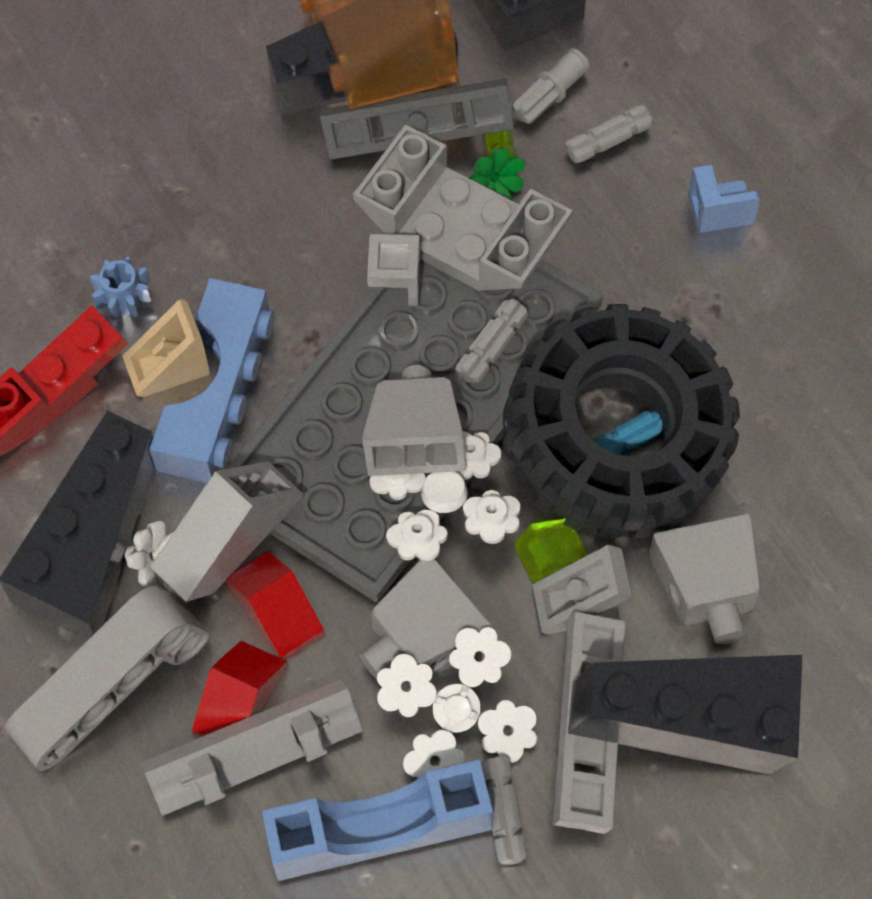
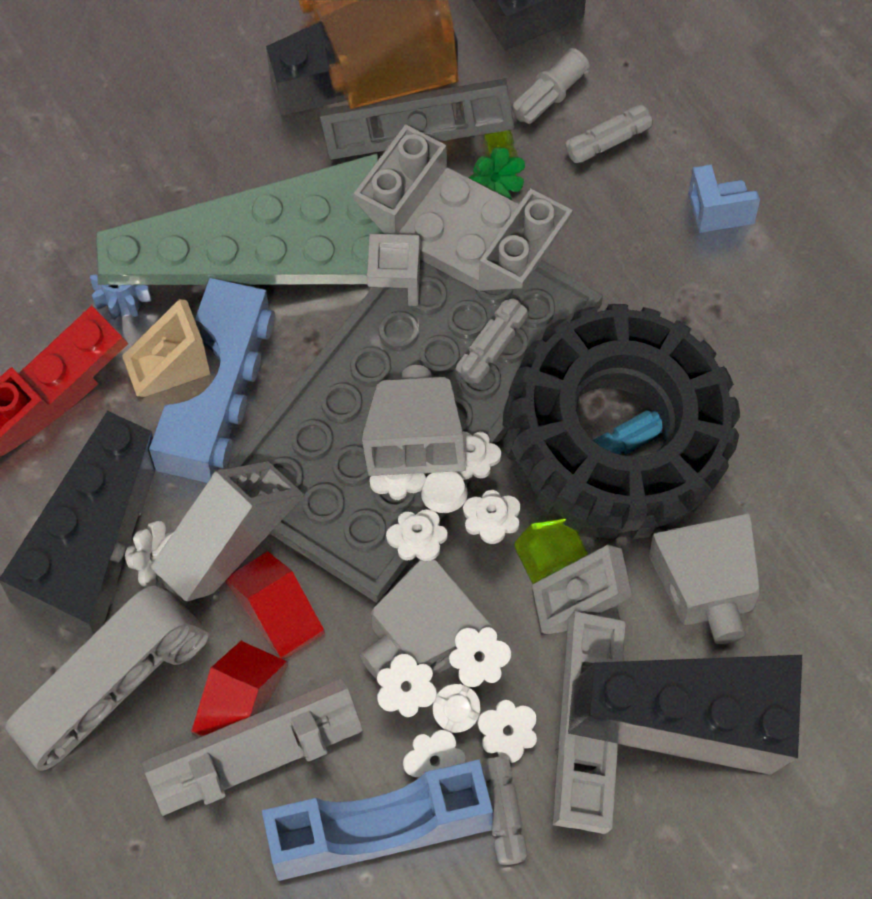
(269, 234): none -> sand green wing

